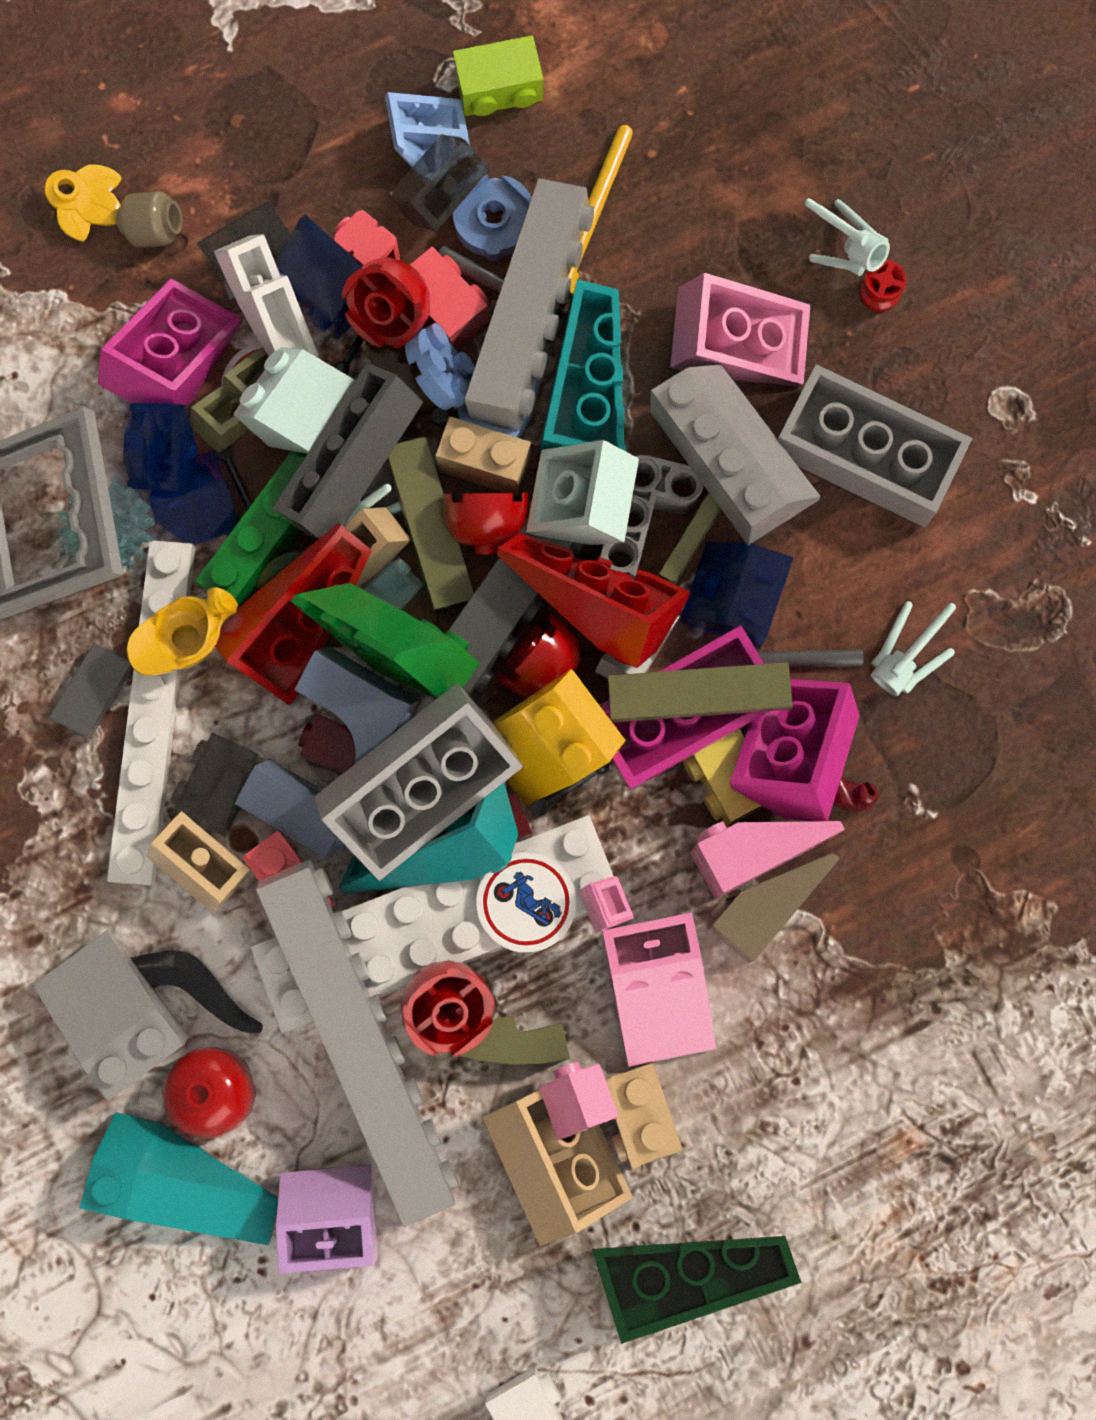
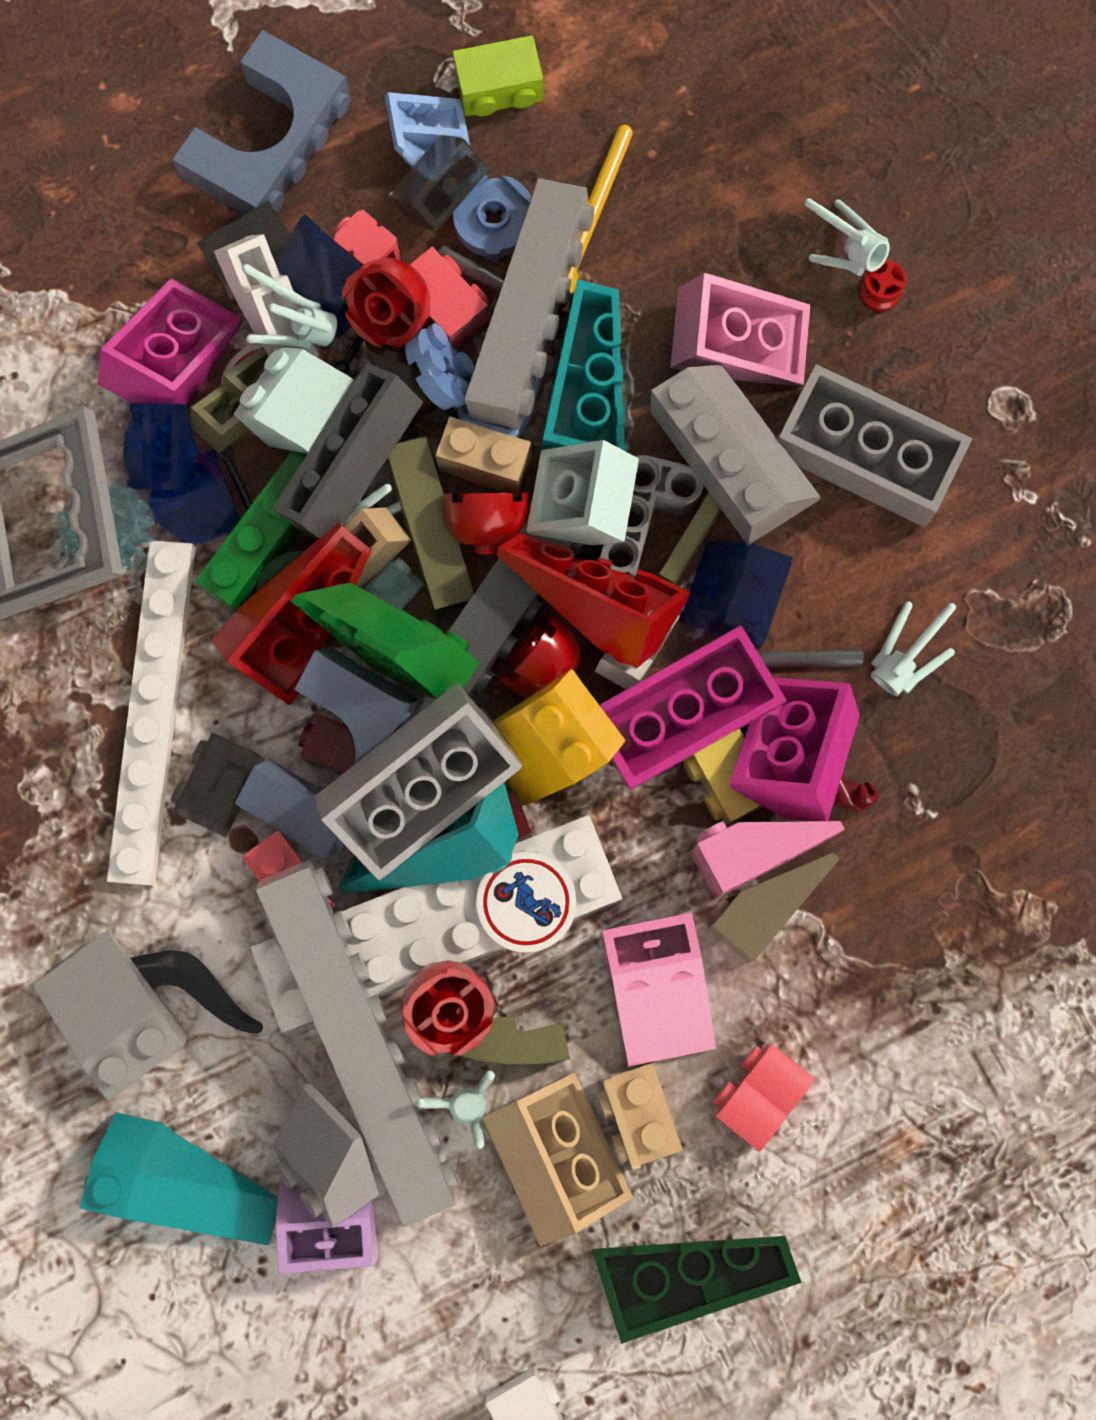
(88, 203): yellow plate -> none
(91, 691): dark grey tile -> none
(149, 219): dark tan head -> none
(180, 633): yellow hair -> none
(197, 862): tan brick -> none
(208, 1092): red cylinder -> none
(251, 178): none -> sand blue arch
(308, 322): none -> light aqua plant
(324, 1159): none -> light grey slope
(466, 1106): none -> light aqua plant
(540, 807): black hinge -> none
(577, 1099): bright pink brick -> none
(605, 904): bright pink slope -> none
(700, 692): olive tile -> none
(761, 1096): none -> coral brick

